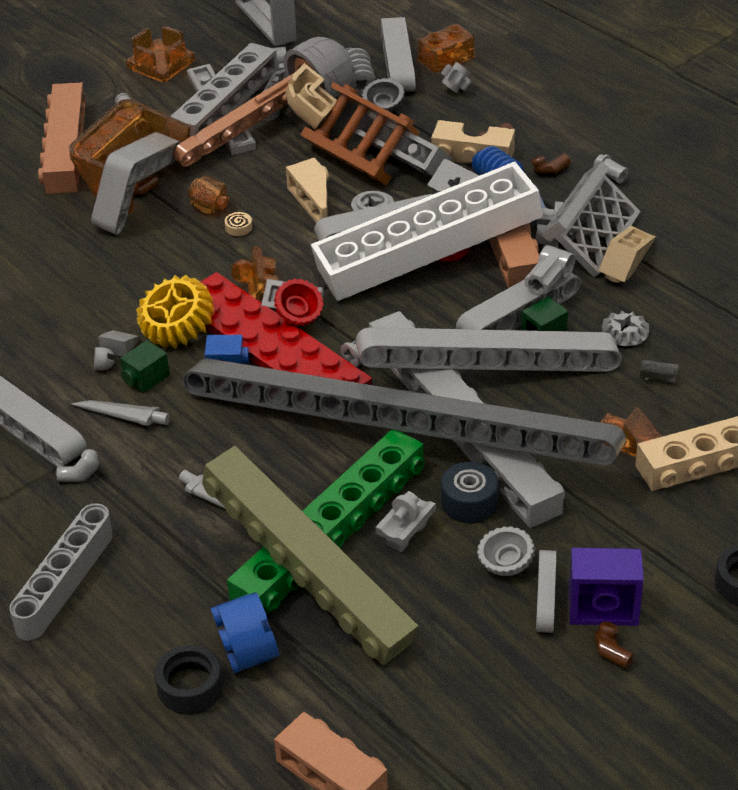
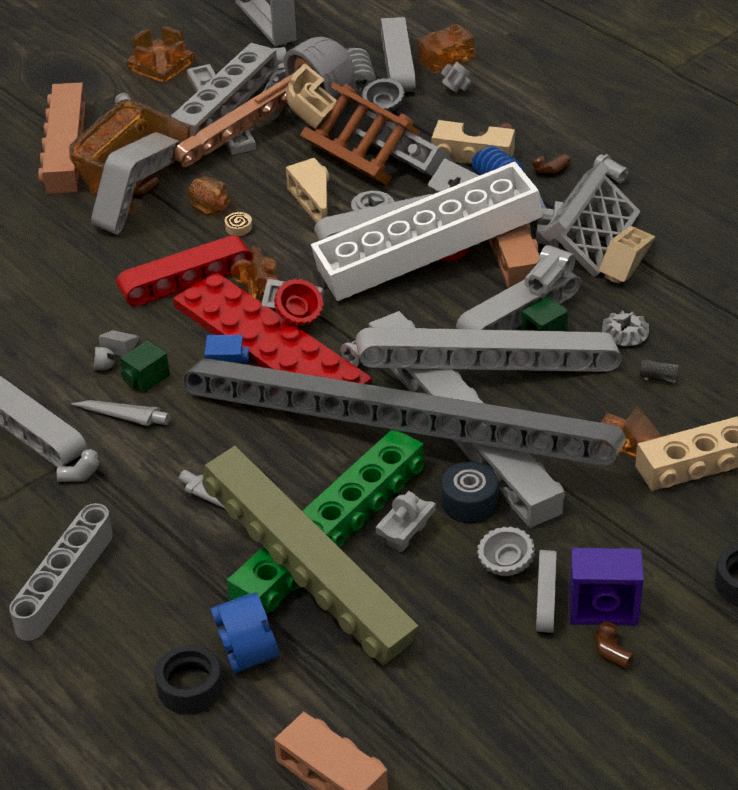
(175, 311): yellow gear -> none
(181, 270): none -> red beam

